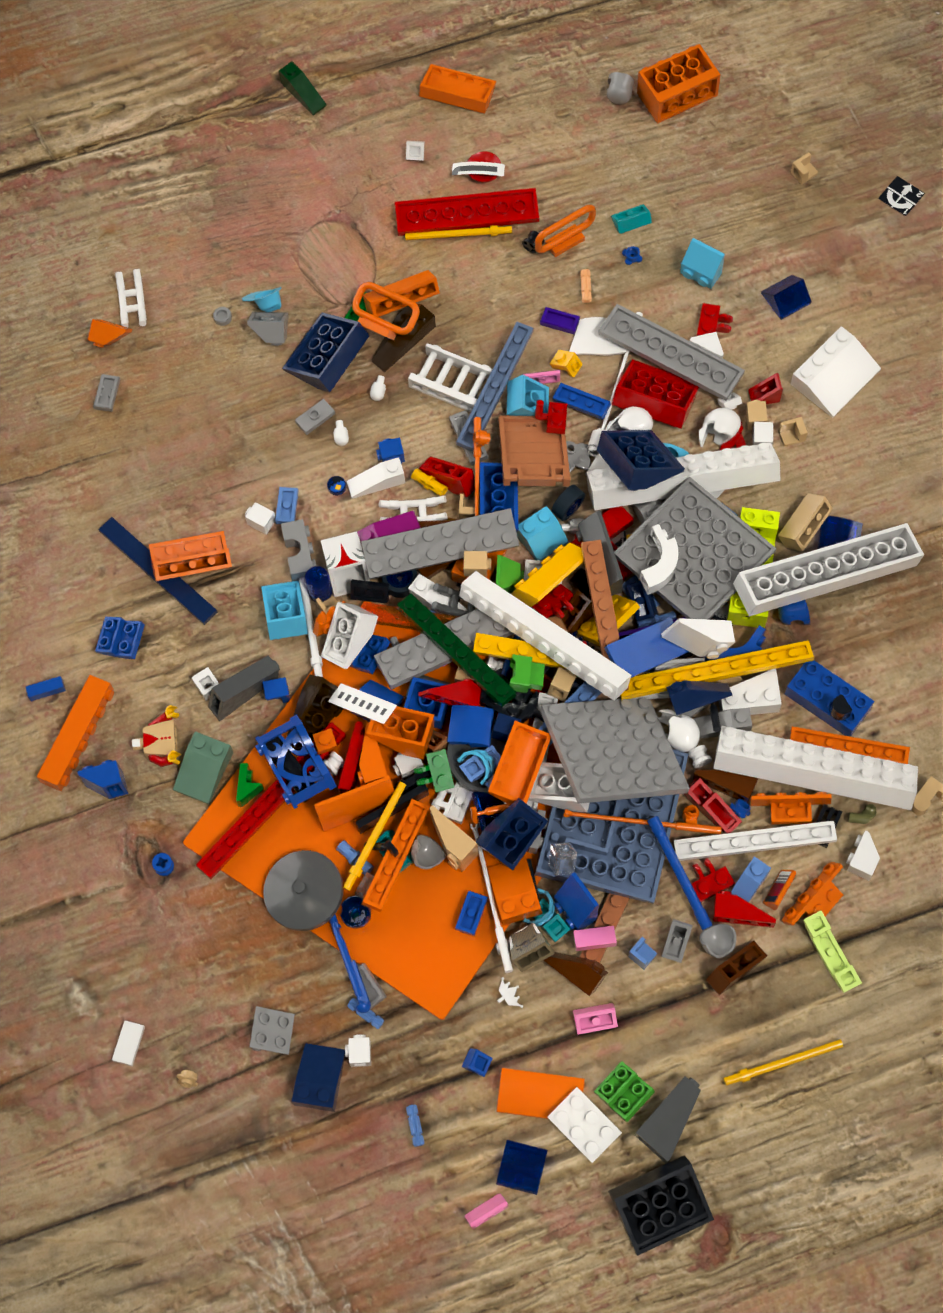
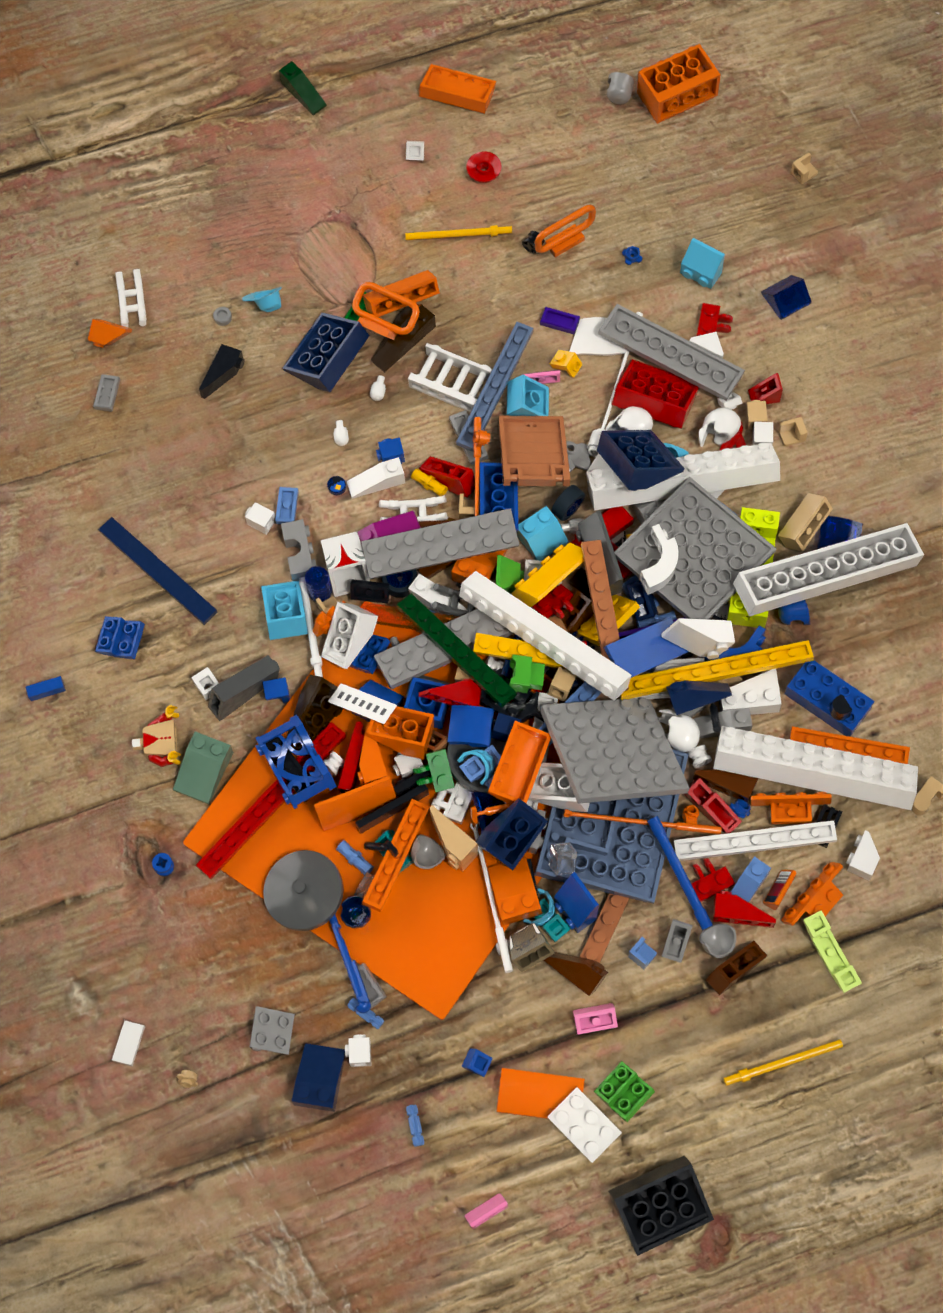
(75, 733): orange brick -> none
(105, 779): blue slope -> none
(189, 556): orange brick -> none
(223, 368): none -> black slope
(246, 791): green slope -> none
(270, 326): light grey slope -> none
(315, 416): light grey plate -> none
(325, 741): orange plate -> none
(356, 870): yellow bar -> none
(467, 211): red plate -> none
(471, 913): blue plate -> none
(476, 561): tan brick -> none
(478, 168): sticker -> none
(508, 994): white piece -> none
(521, 1167): clear blue slope -> none
(555, 417): red plate -> none
(581, 401): blue plate -> none
(586, 286): light nougat axle -> none
(595, 938): bright pink slope -> none
(632, 218): teal slope -> none
(668, 1121): dark grey slope -> none
(835, 372): white slope -> none
(865, 816): olive arm -> none
(901, 195): black sticker -> none

